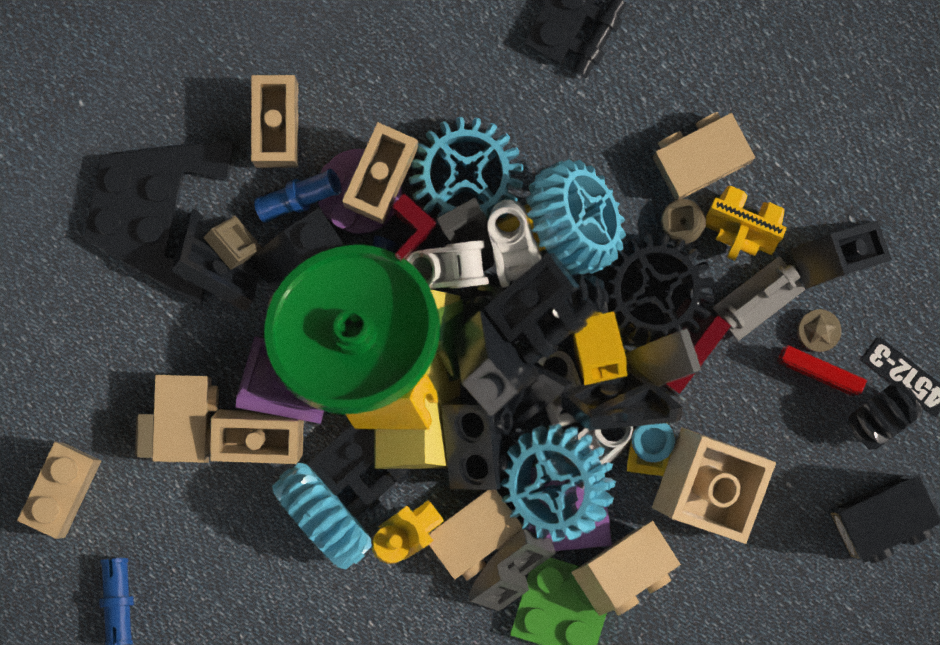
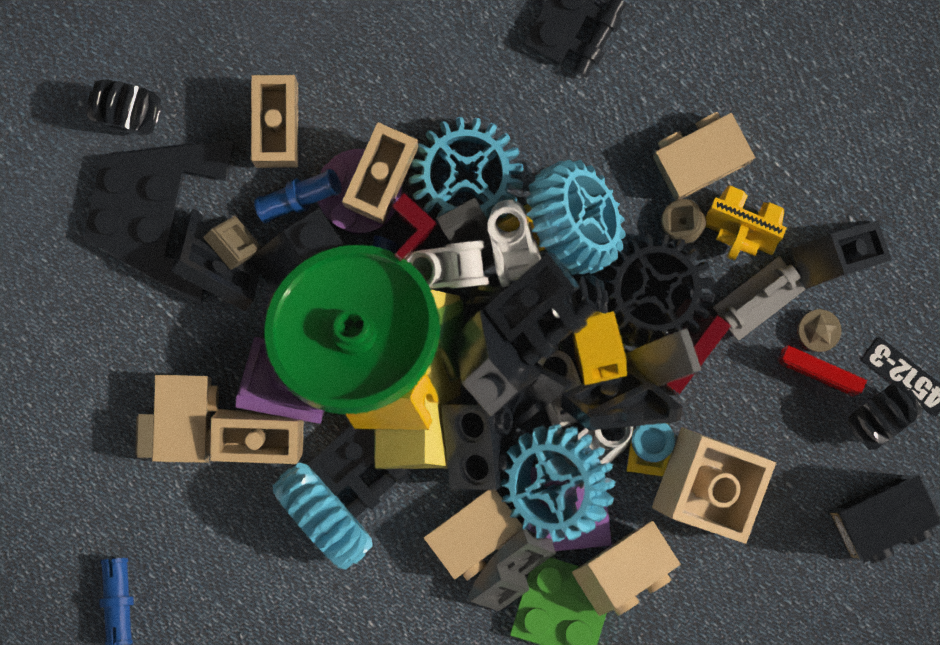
(59, 490): tan brick -> none
(123, 107): none -> black gear
(405, 533): yellow hips -> none

